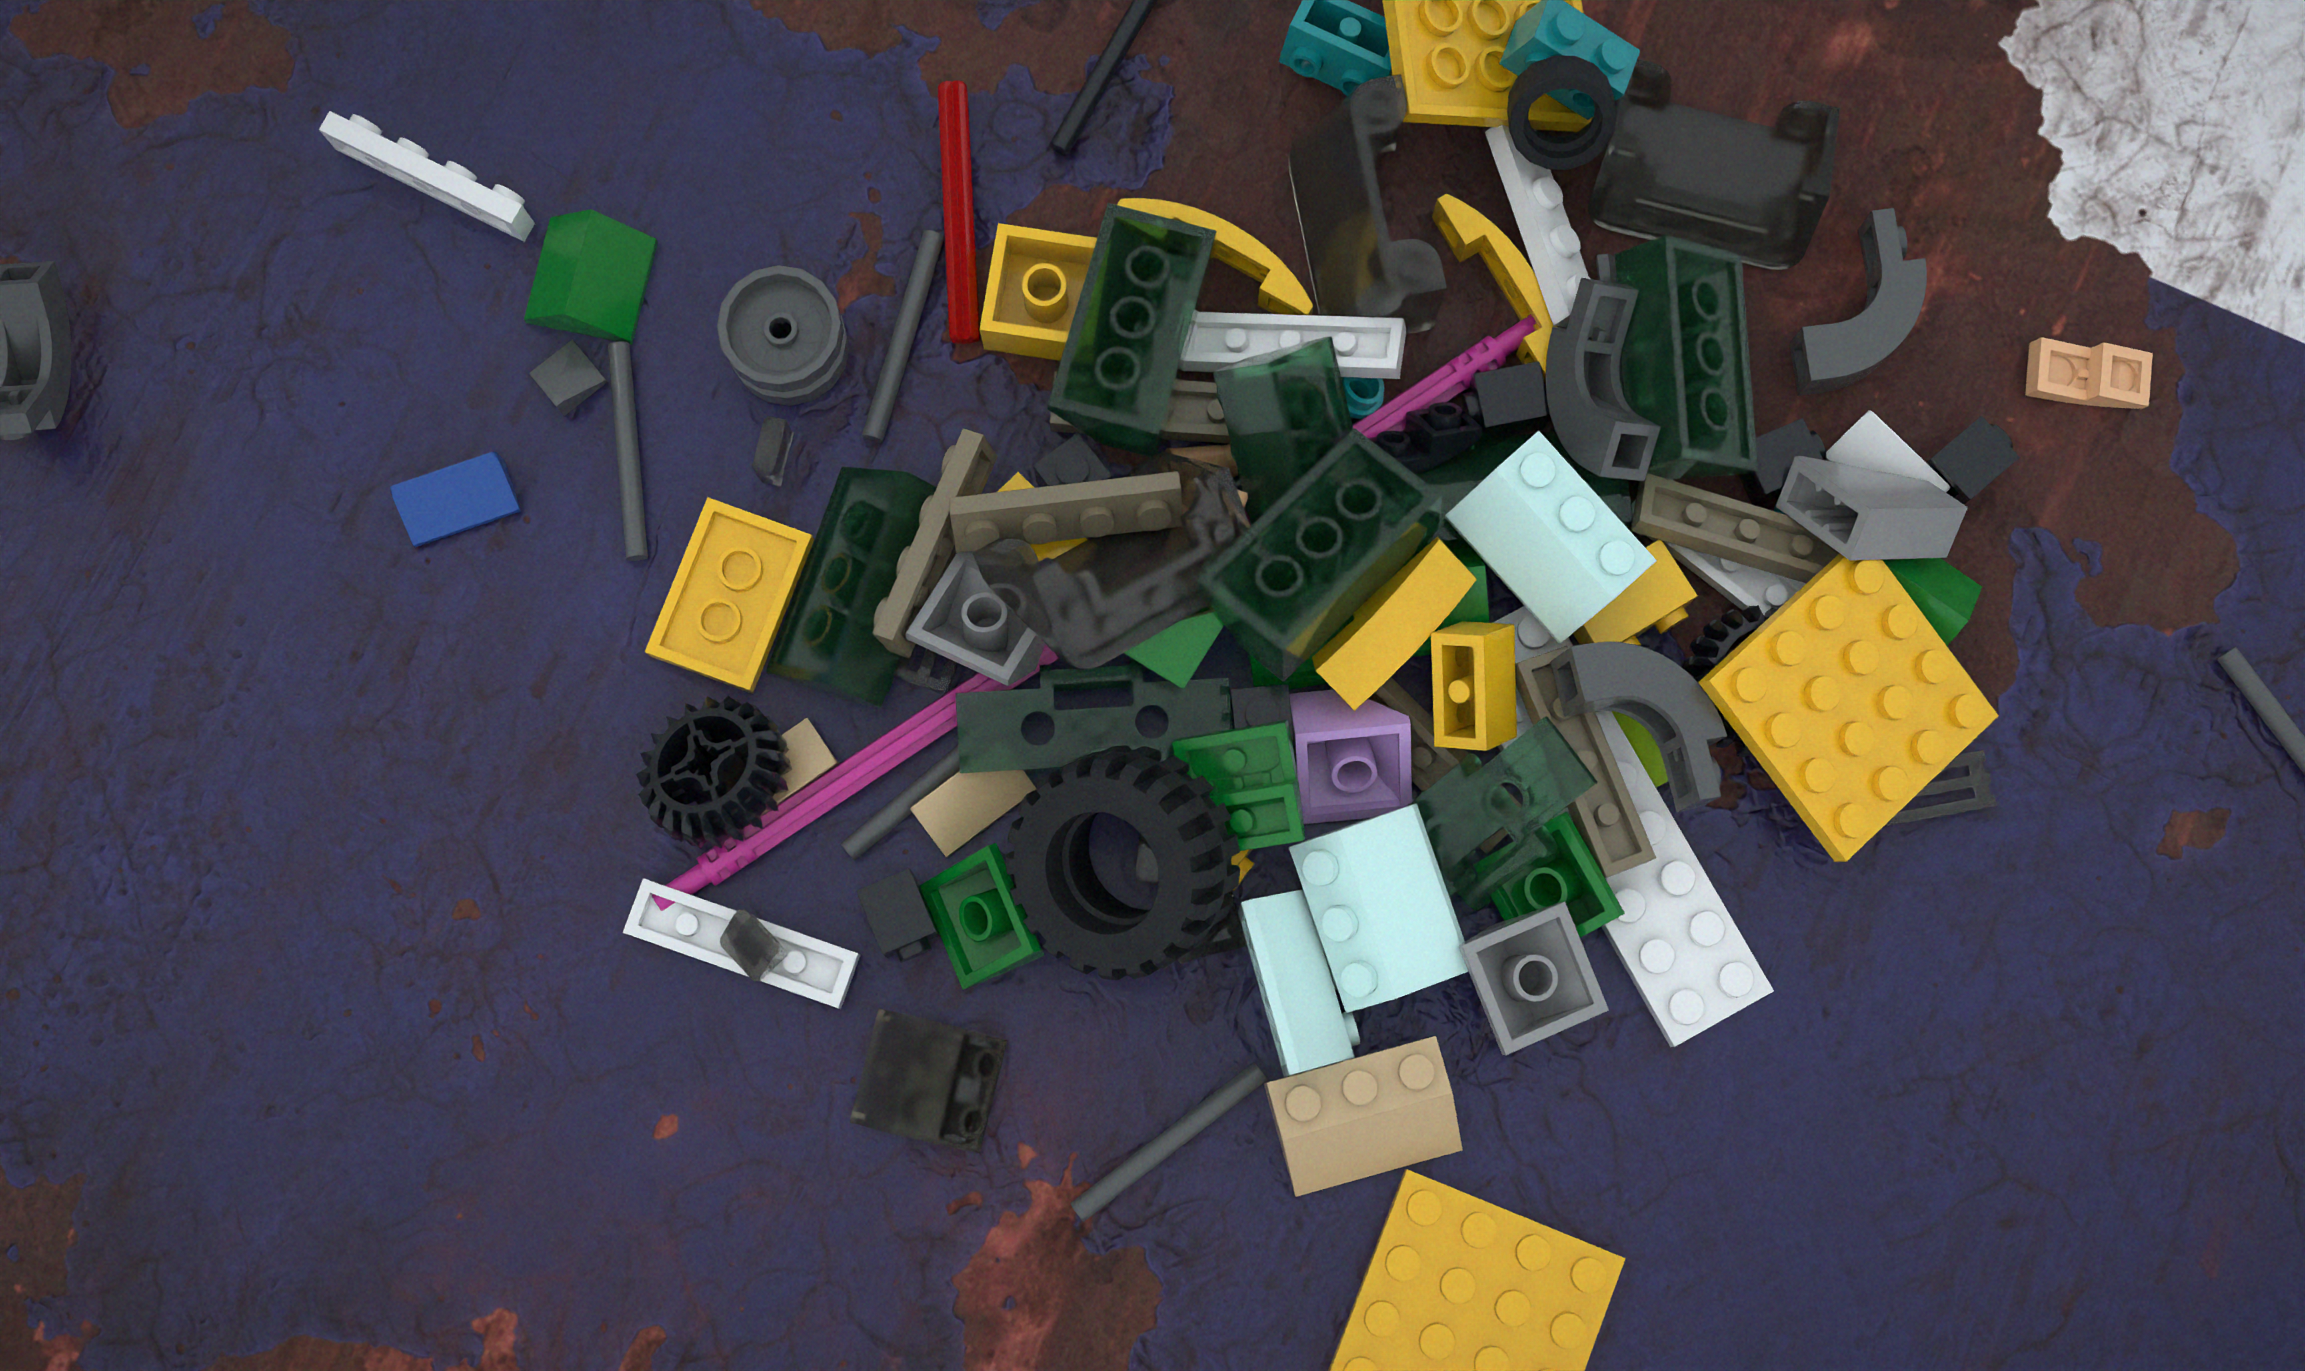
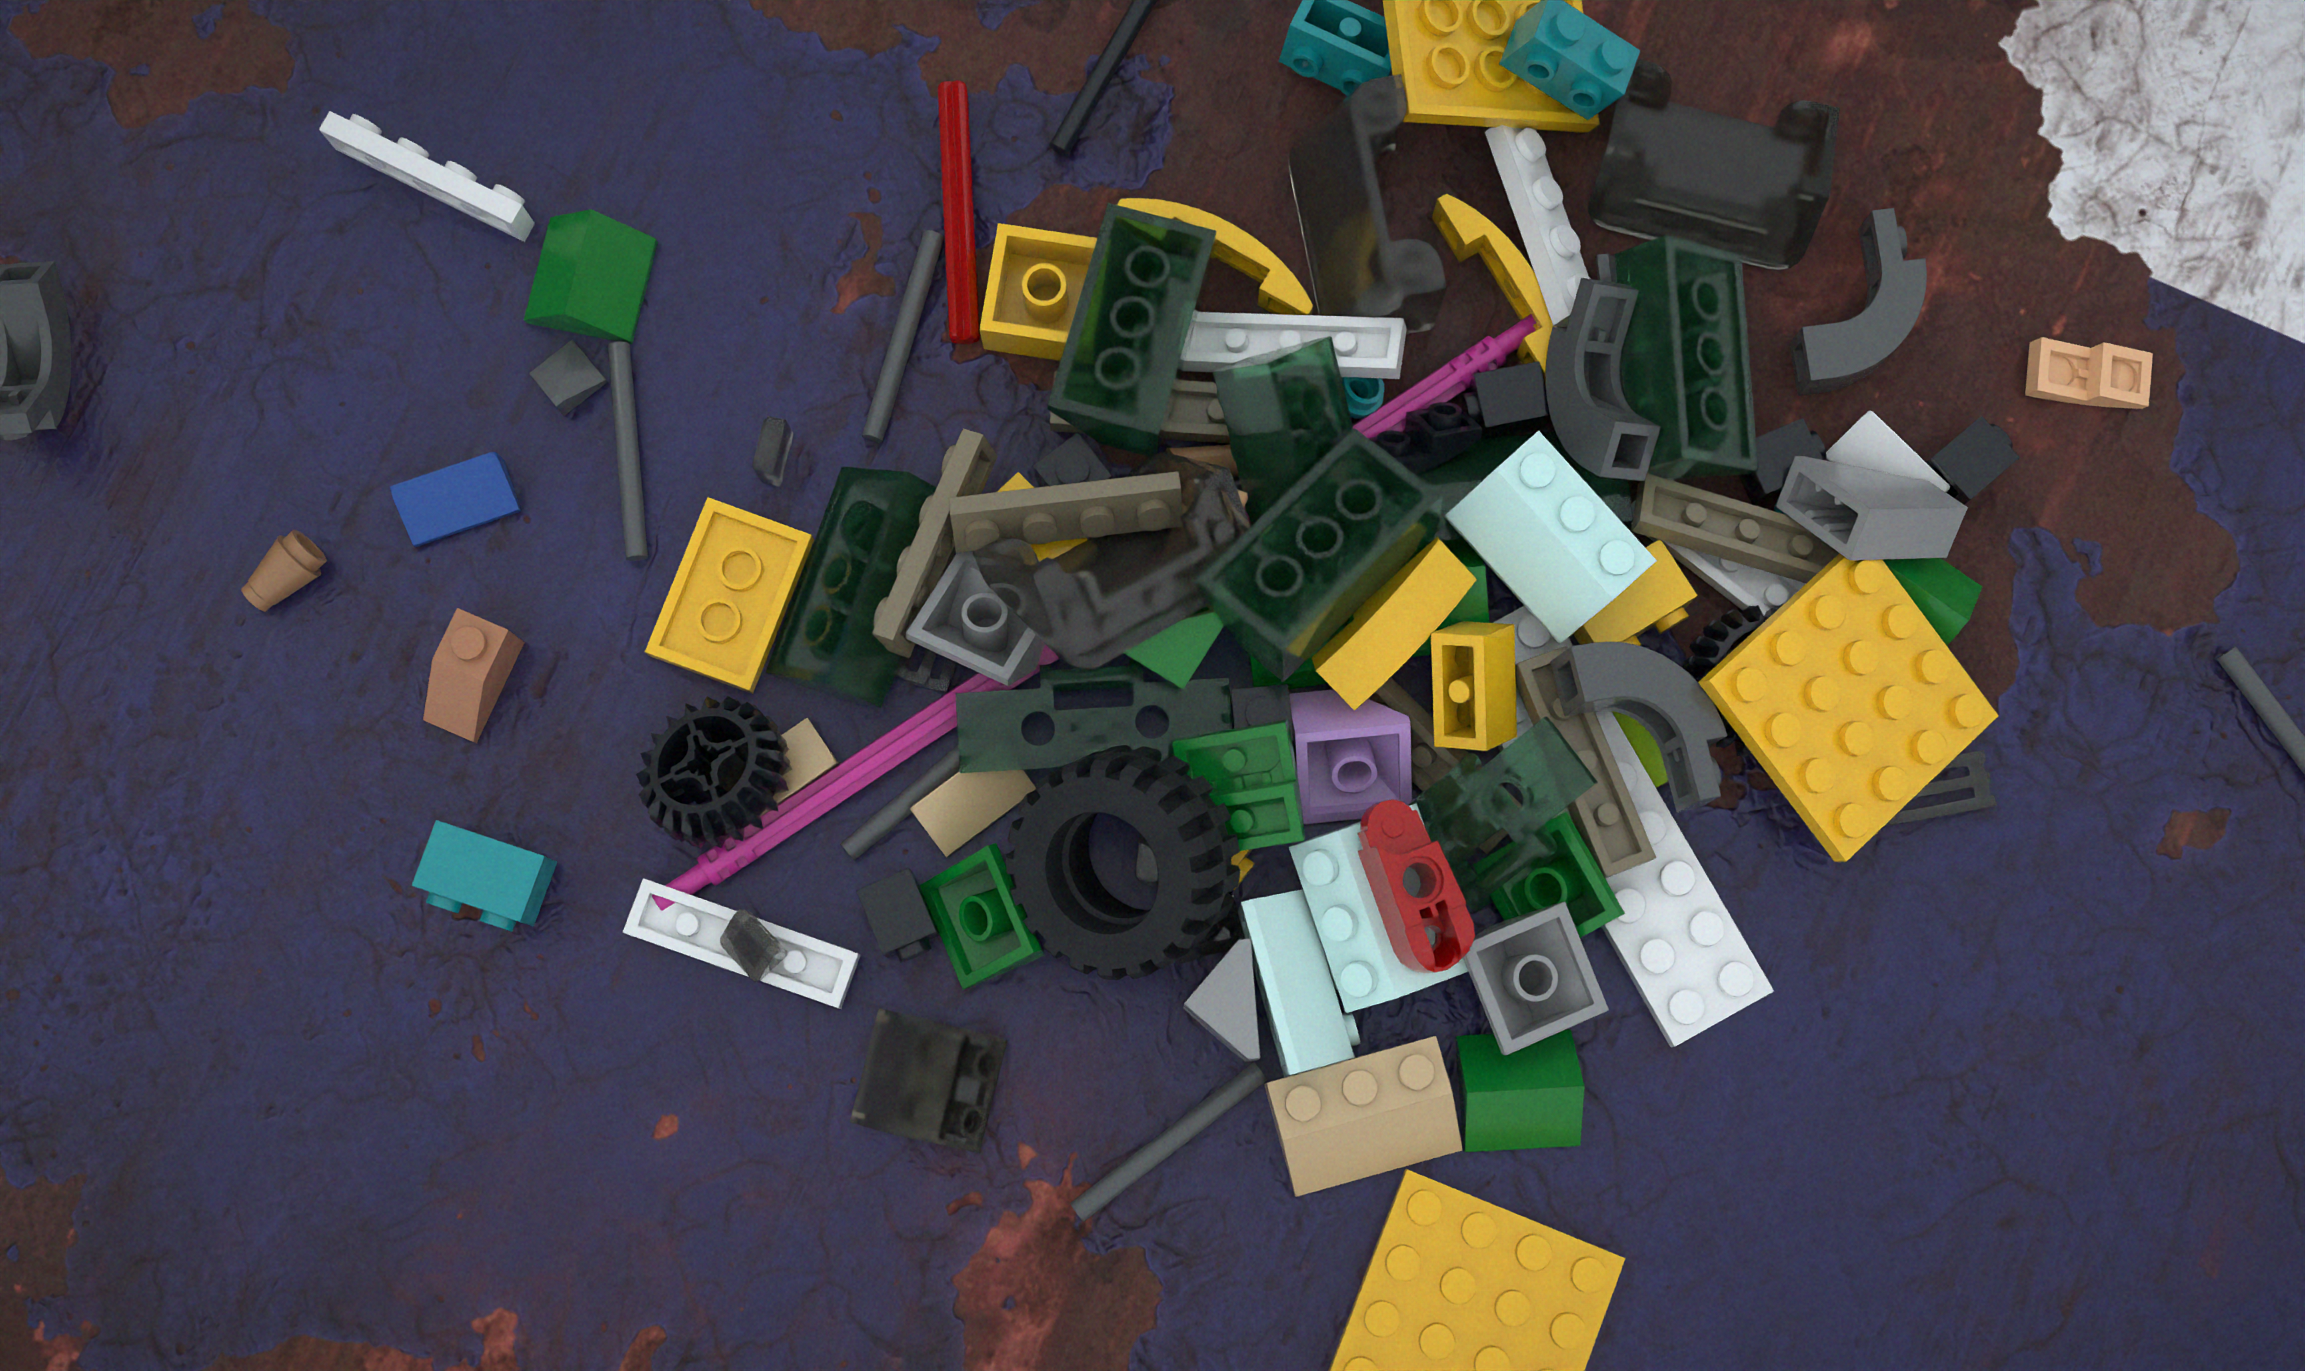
(284, 570): none -> medium nougat cone
(469, 674): none -> nougat slope
(483, 874): none -> teal brick
(791, 305): dark grey wheel -> none
(1228, 1003): none -> light grey slope
(1391, 842): none -> red piece
(1519, 1097): none -> green slope
(1568, 150): black tyre -> none

